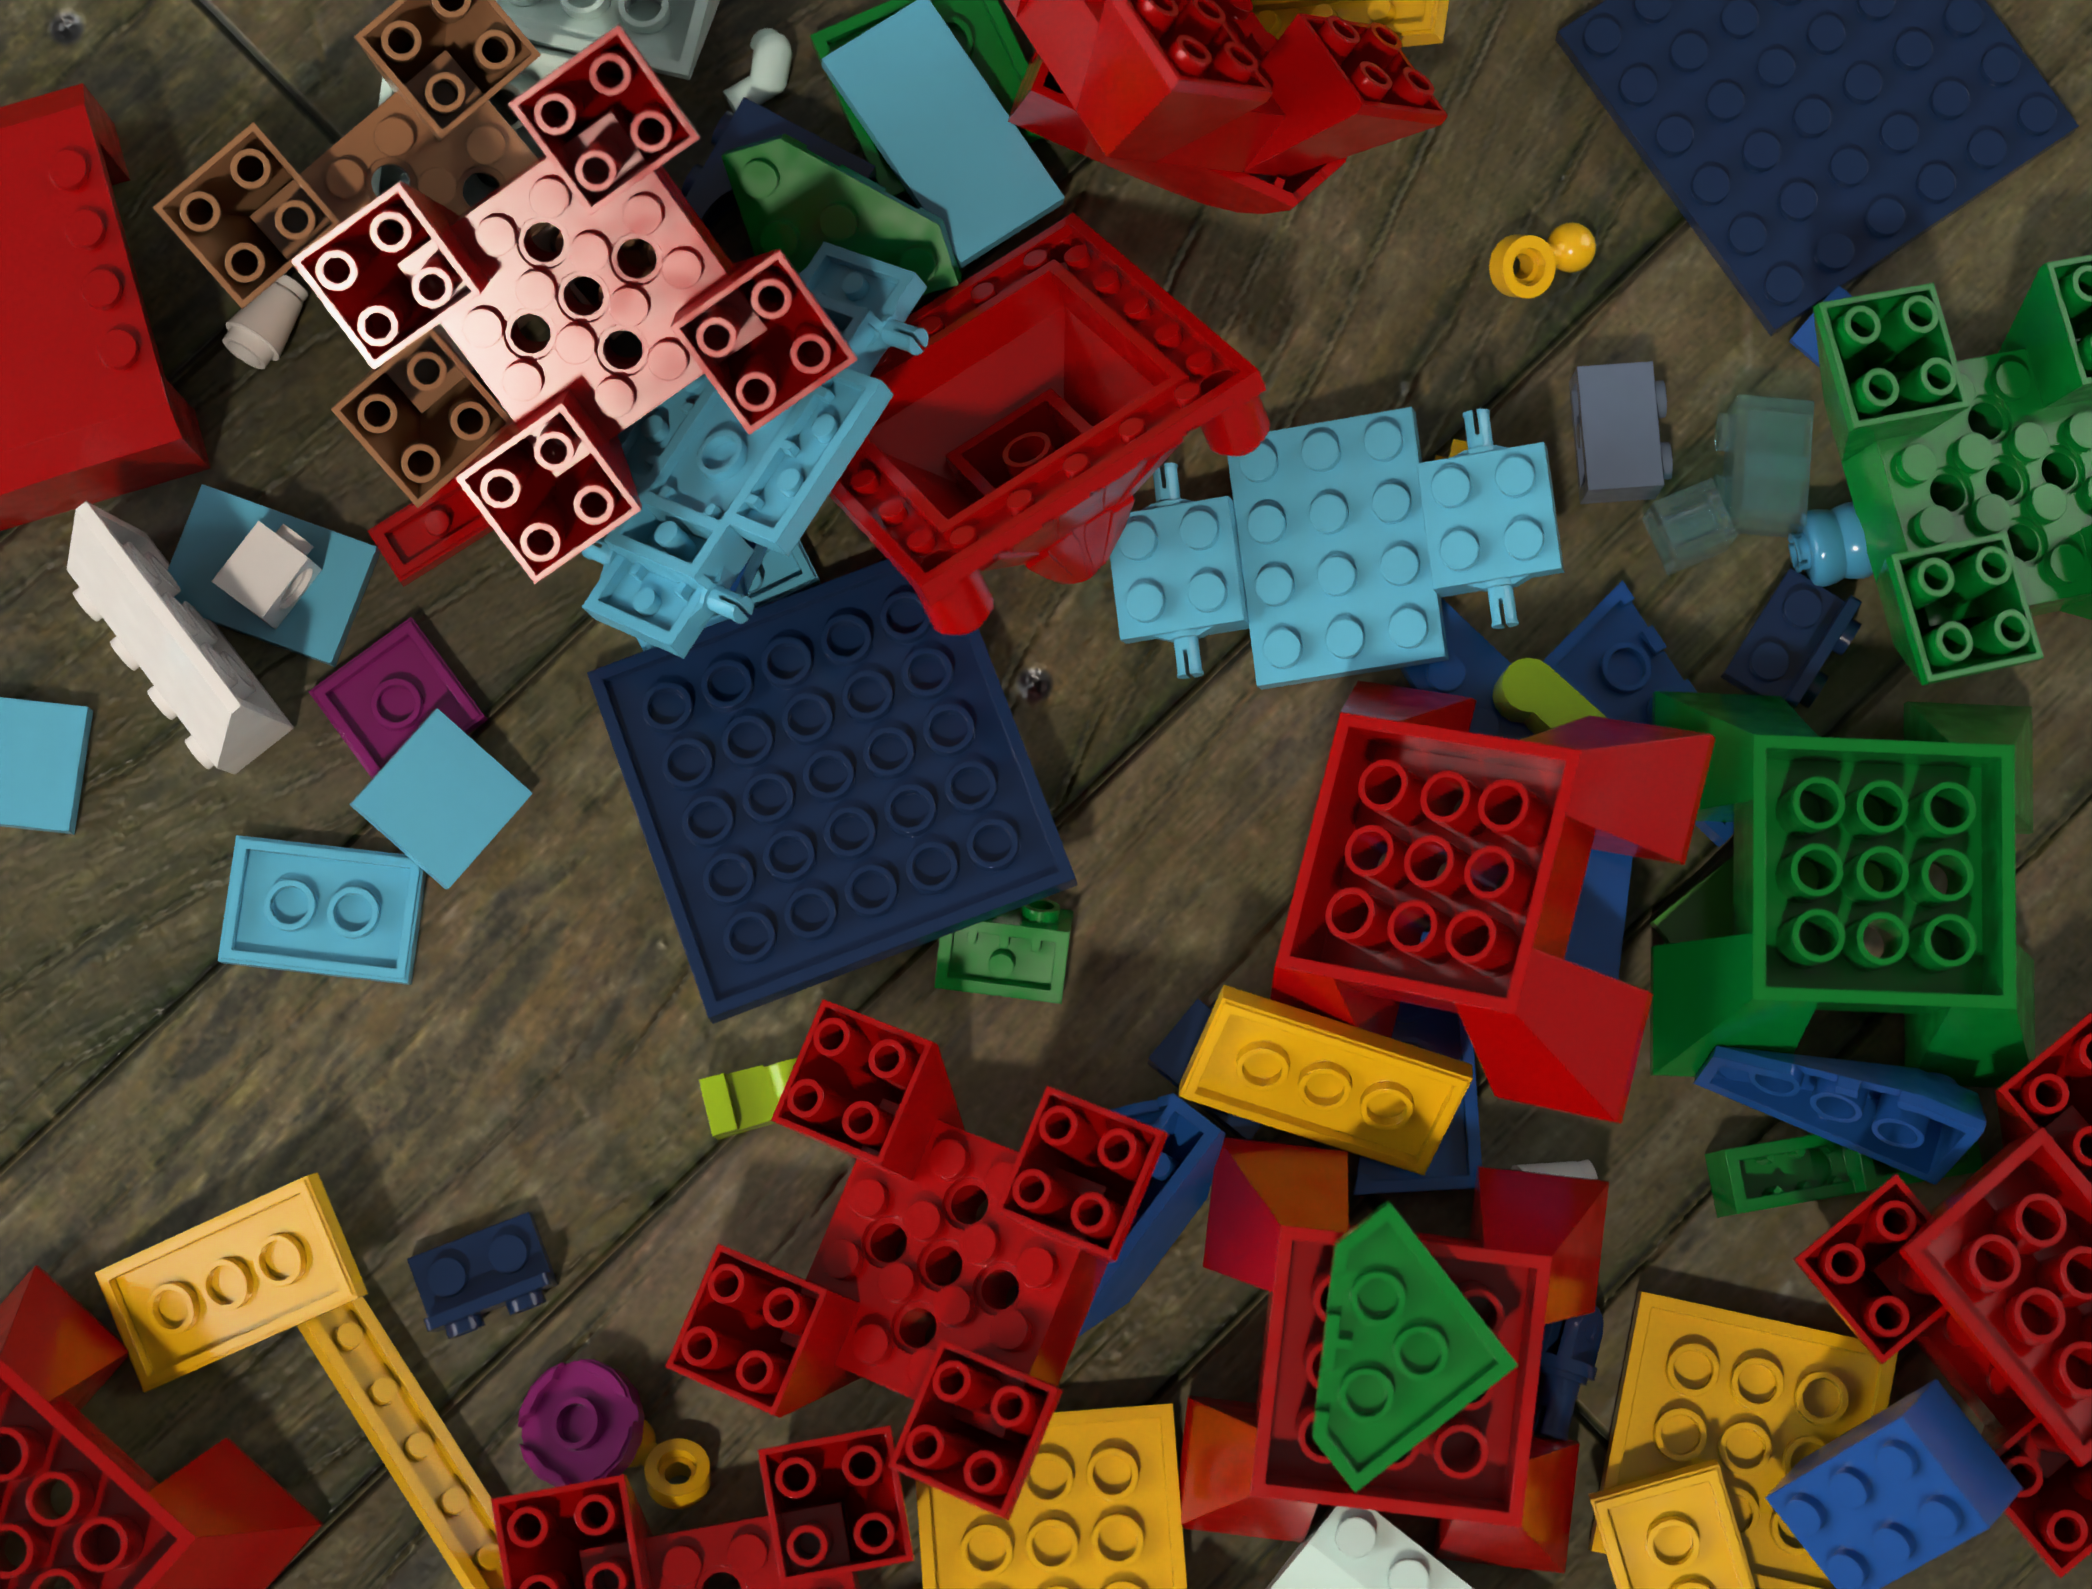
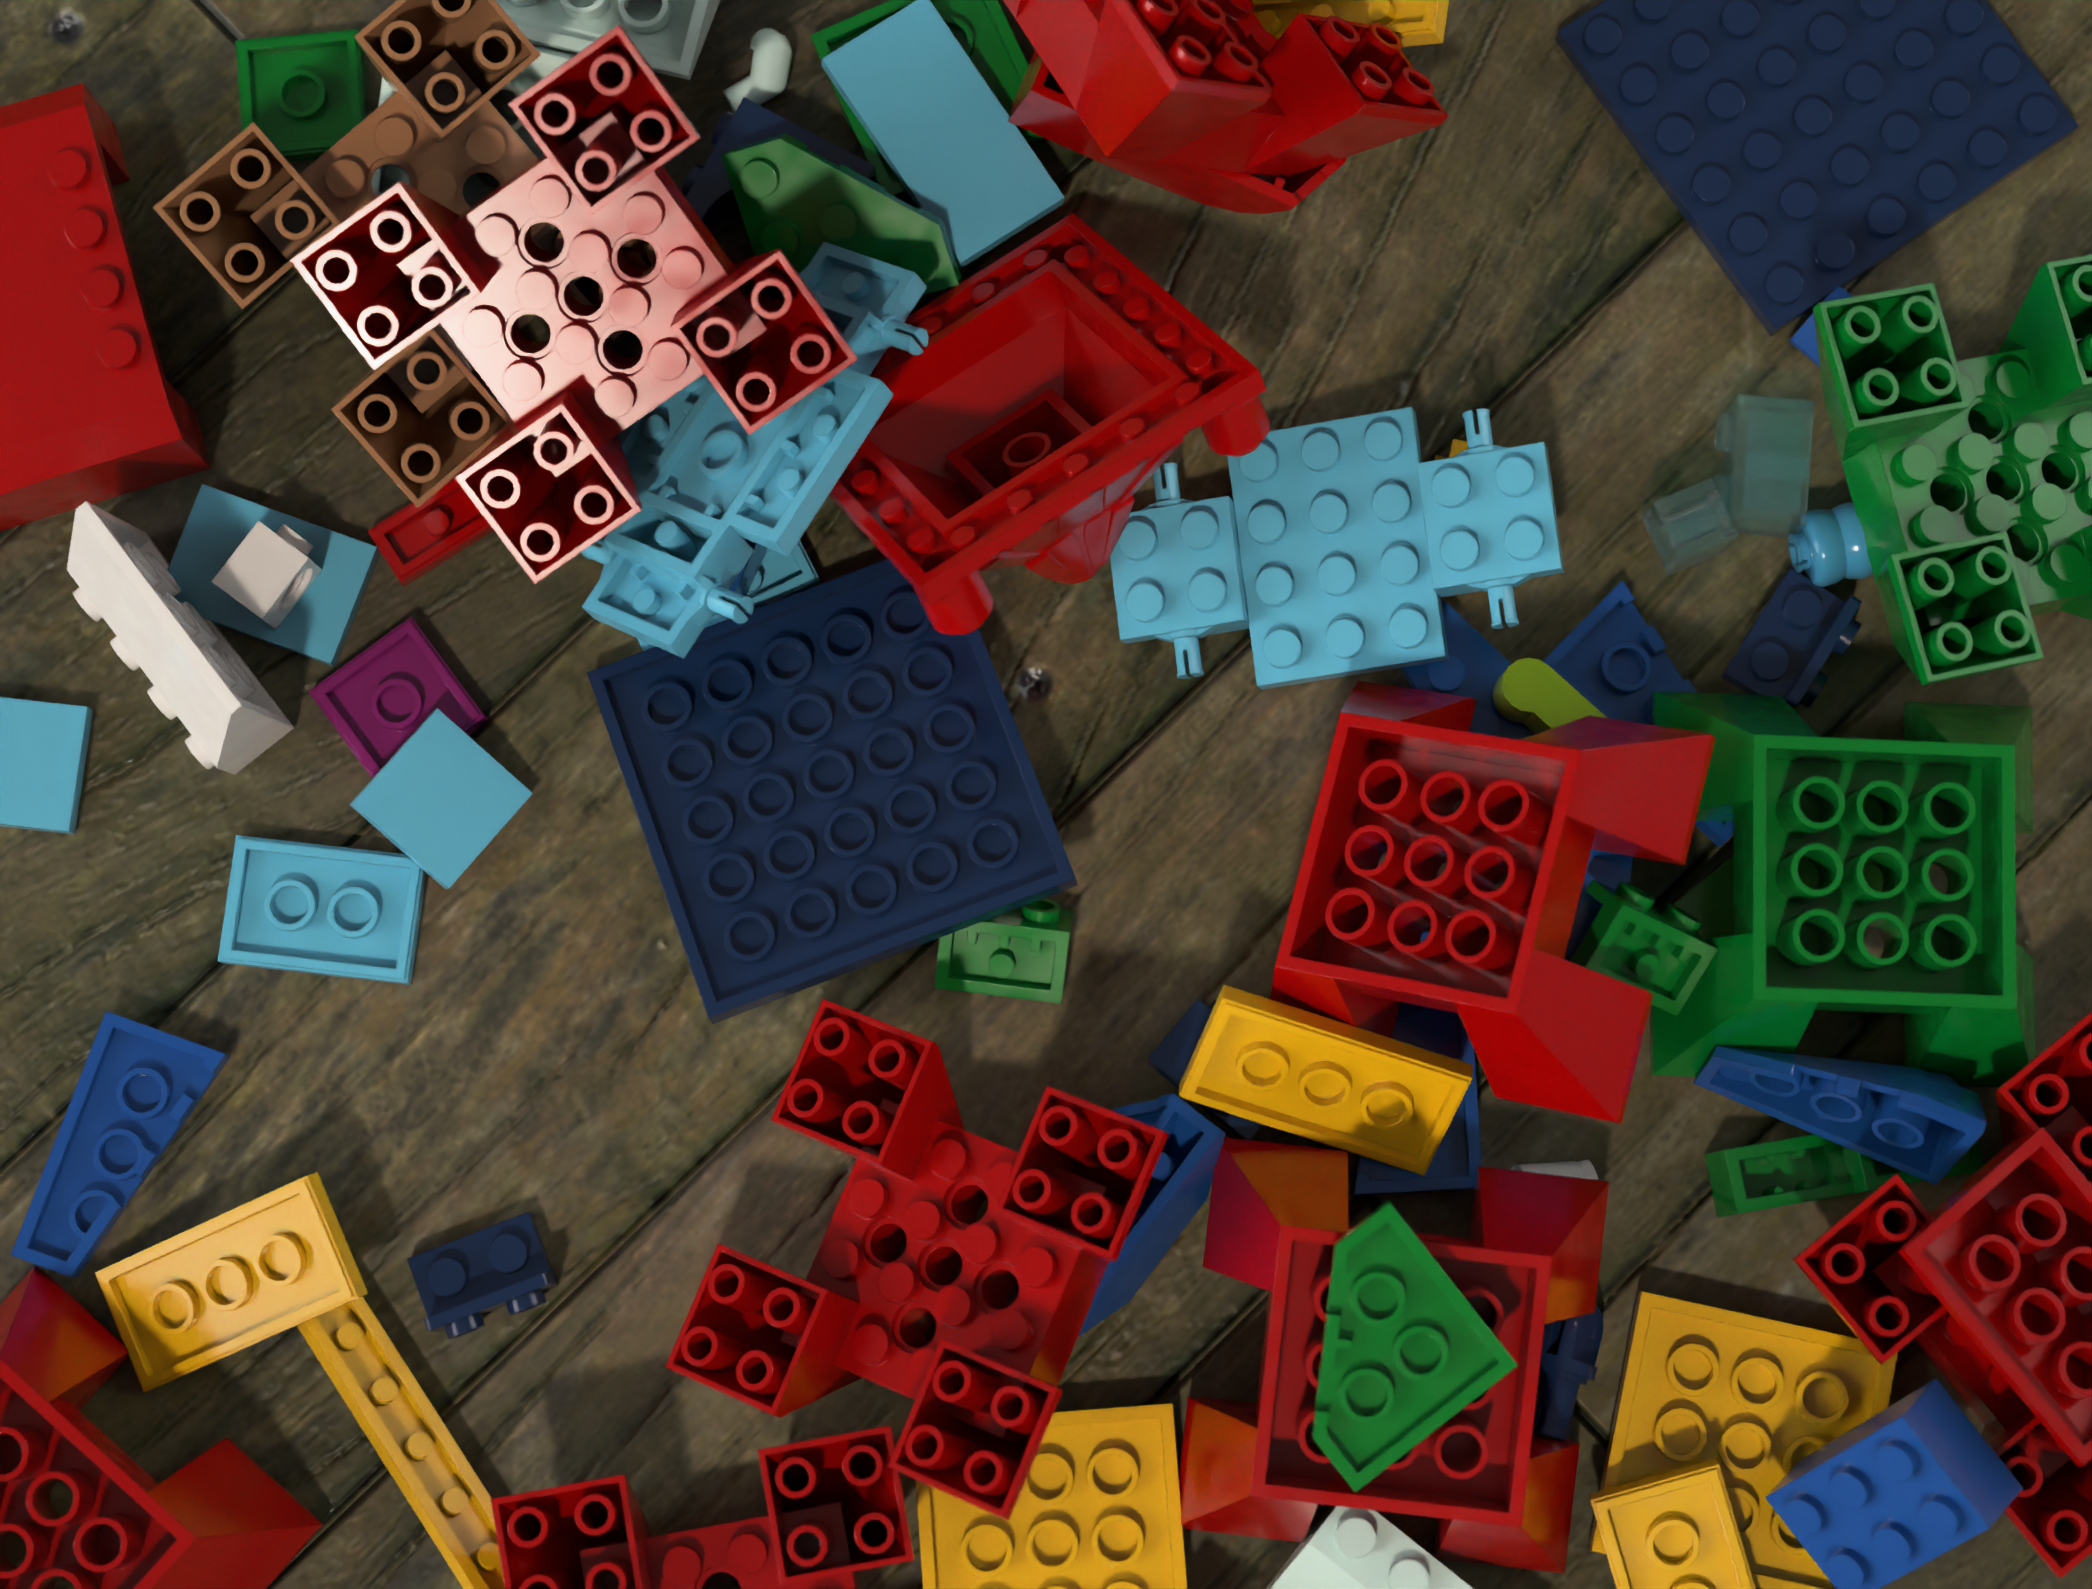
(115, 1130): none -> blue wing
(263, 326): white cone -> none
(302, 89): none -> green tile
(580, 1423): magenta tile -> none
(669, 1460): yellow plate -> none
(744, 1098): lime leg -> none
(1567, 249): yellow plate -> none
(1619, 432): sand blue brick -> none
(1645, 945): none -> green bracket

